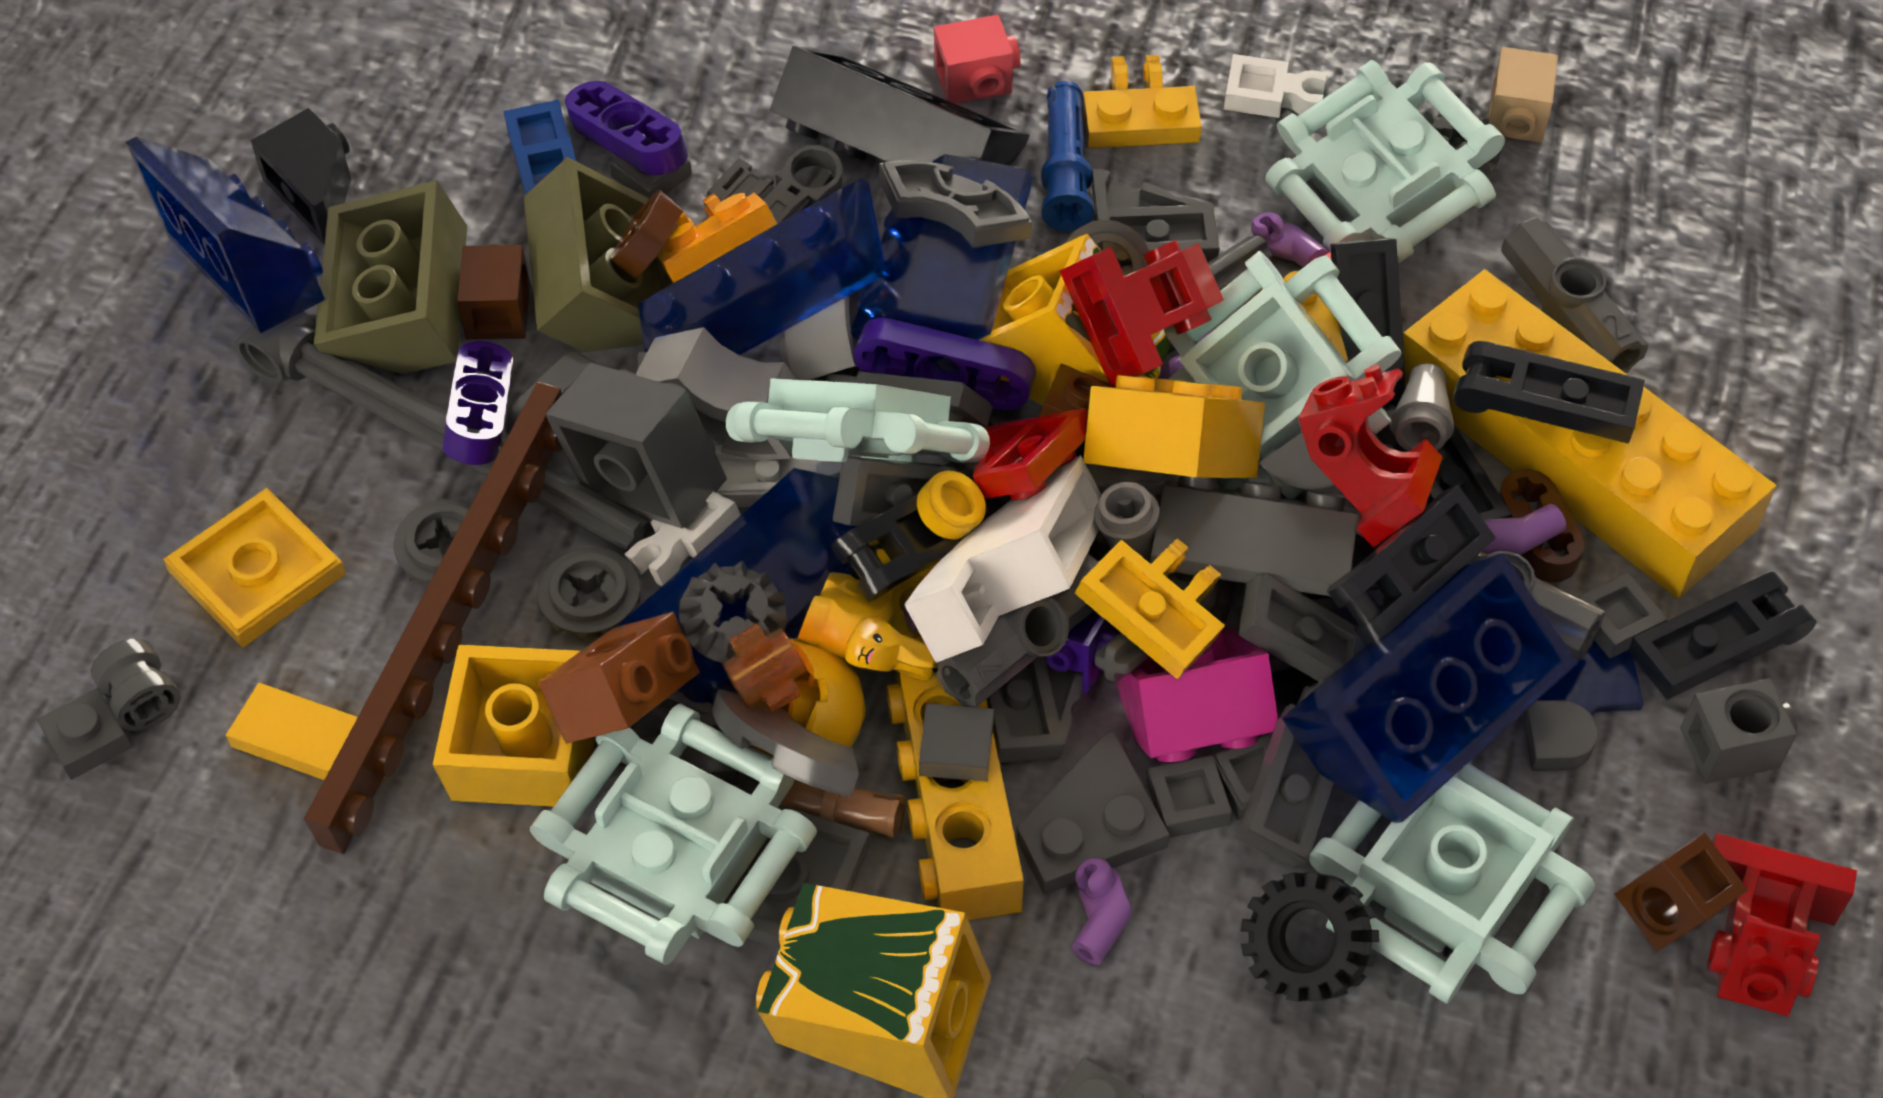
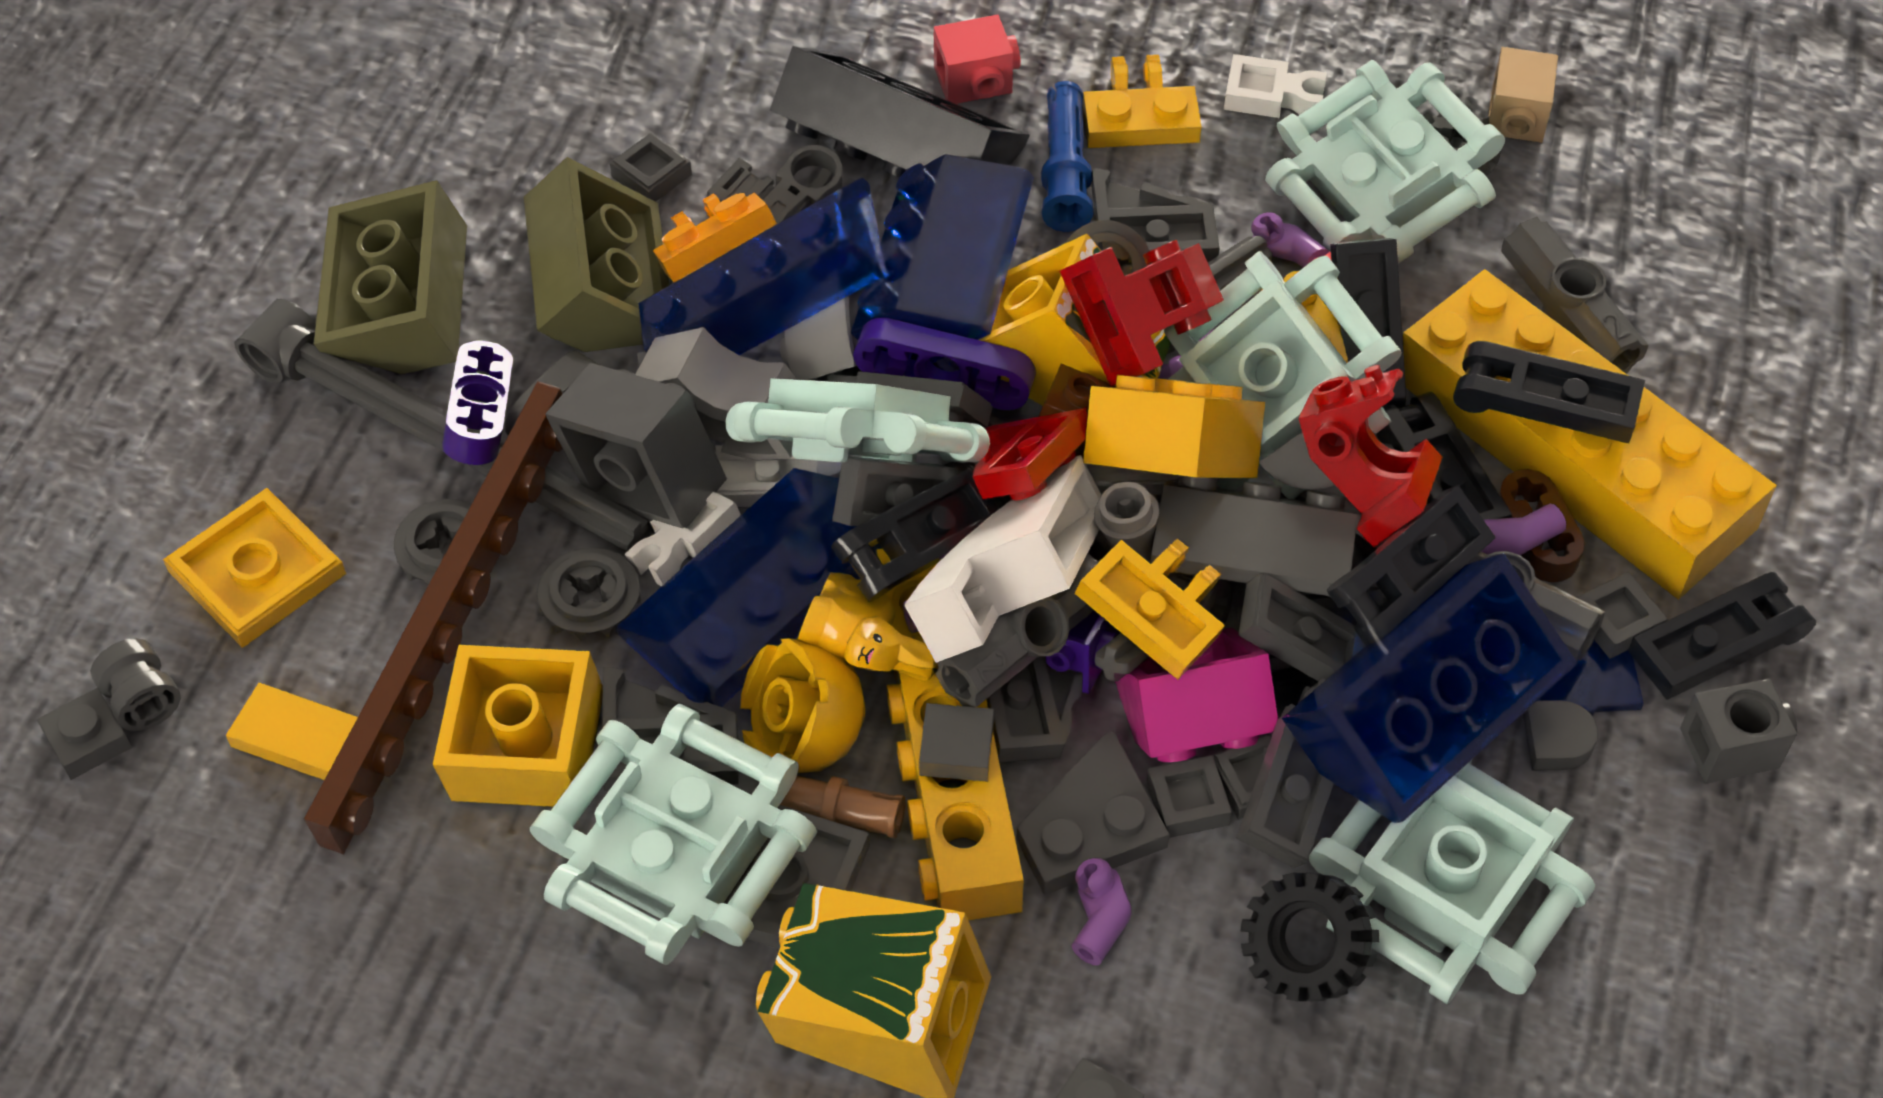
(229, 235): clear blue slope -> none
(305, 167): black slope -> none
(493, 292): reddish brown brick -> none
(538, 140): blue slope -> none
(602, 109): dark purple beam -> none
(619, 678): dark orange brick -> none
(646, 234): reddish brown beam -> none
(702, 609): dark grey gear -> none
(764, 667): clear orange gear -> none
(794, 748): dark grey tile -> none
(933, 192): dark grey tile -> none
(951, 505): yellow tile -> none
(1423, 409): light grey cone -> none
(1681, 892): reddish brown brick -> none
(1765, 946): red tile -> none

